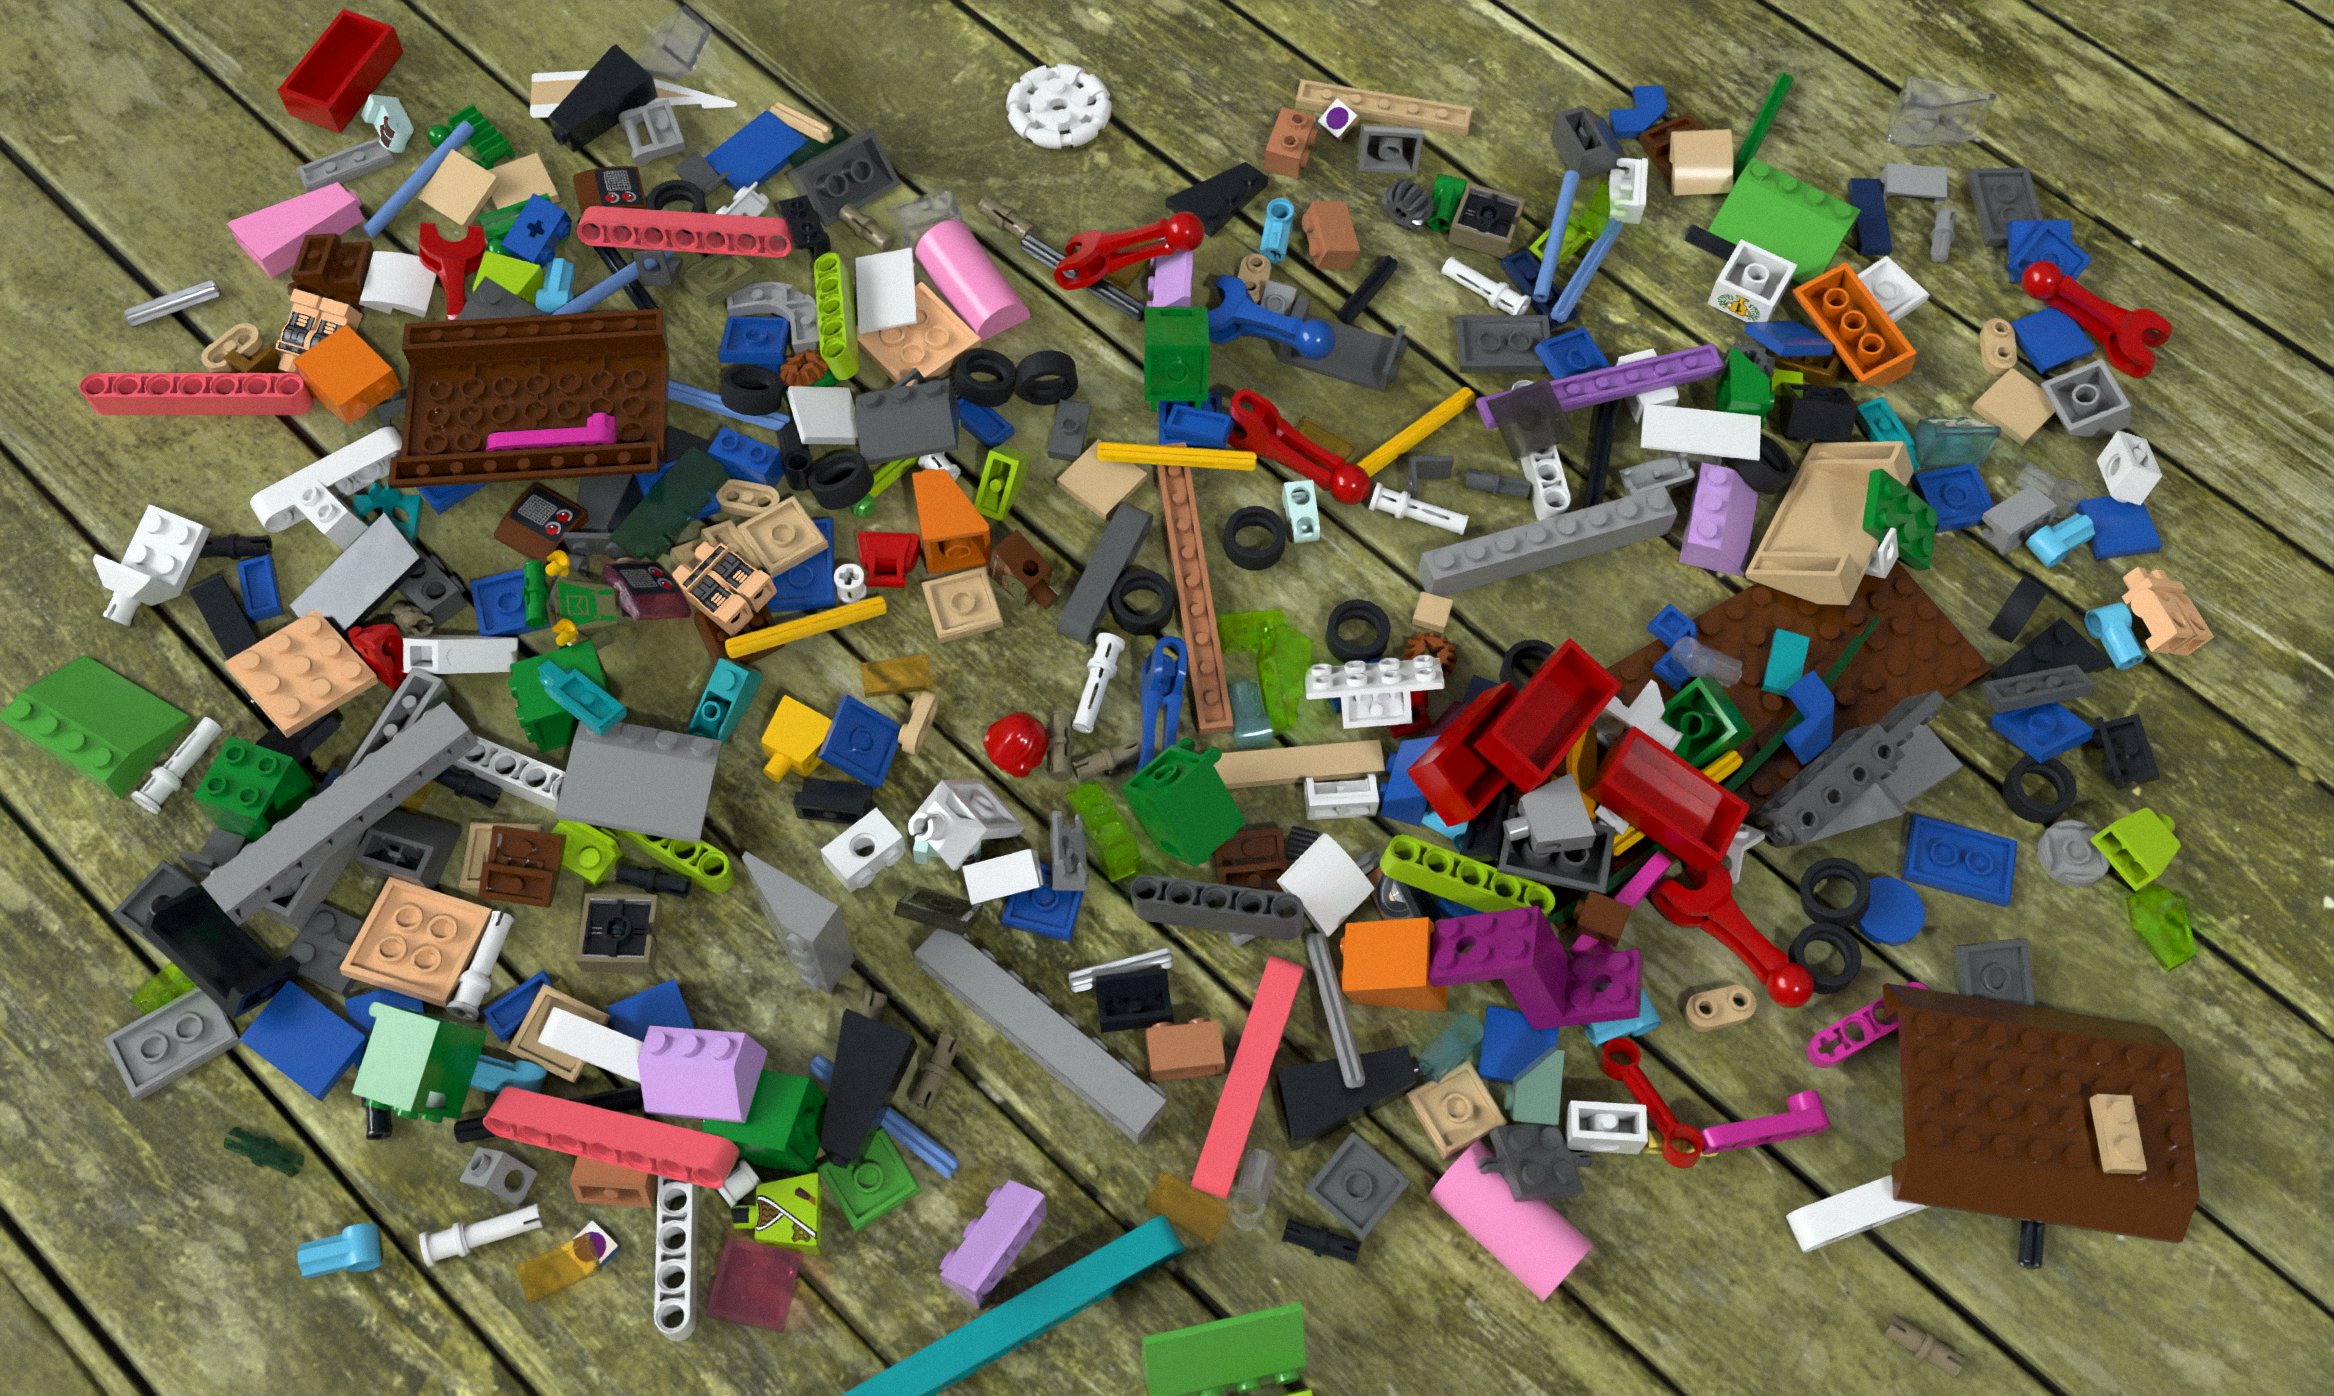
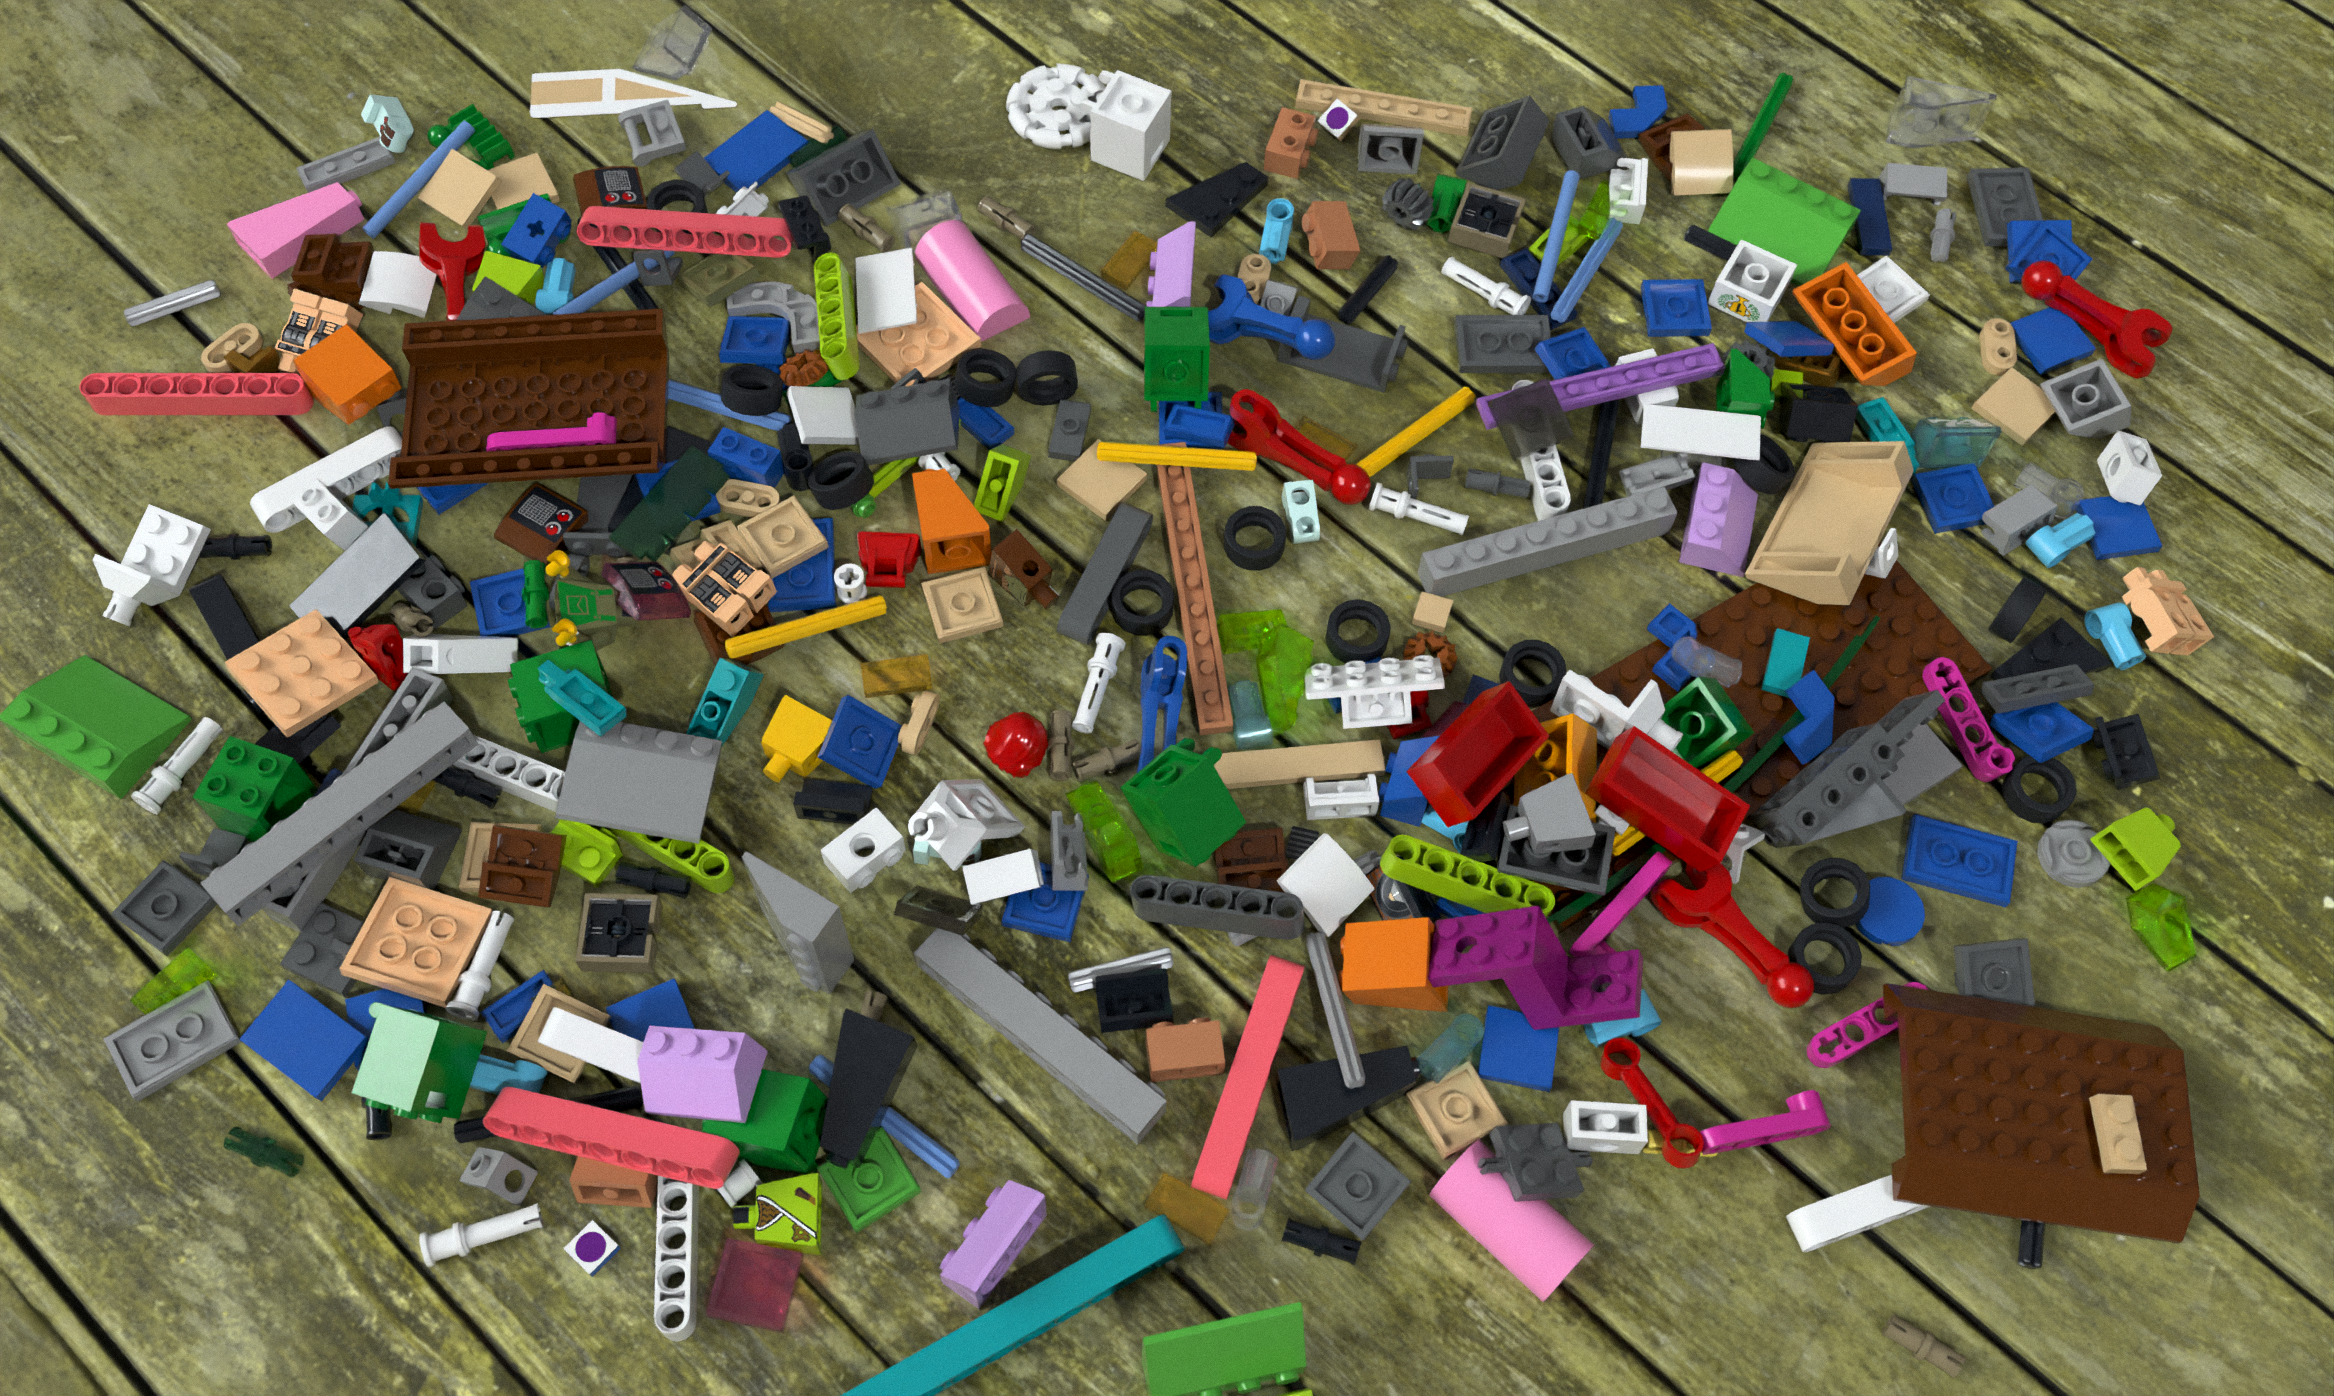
(216, 952): black panel -> none
(260, 588): blue tile -> none
(340, 71): red piece -> none
(351, 1251): medium azure piece -> none
(558, 1268): clear yellow tile -> none
(597, 100): black slope -> none
(935, 1071): dark tan pin -> none
(1101, 255): red piece -> none
(1129, 123): none -> white container
(1504, 144): none -> dark grey slope
(1537, 1089): sand green slope -> none
(1548, 716): red piece -> none
(1601, 918): reddish brown brick -> none
(1675, 308): none -> blue tile
(1721, 1007): tan plate -> none
(1895, 506): green plate -> none
(1995, 758): none -> dark pink beam

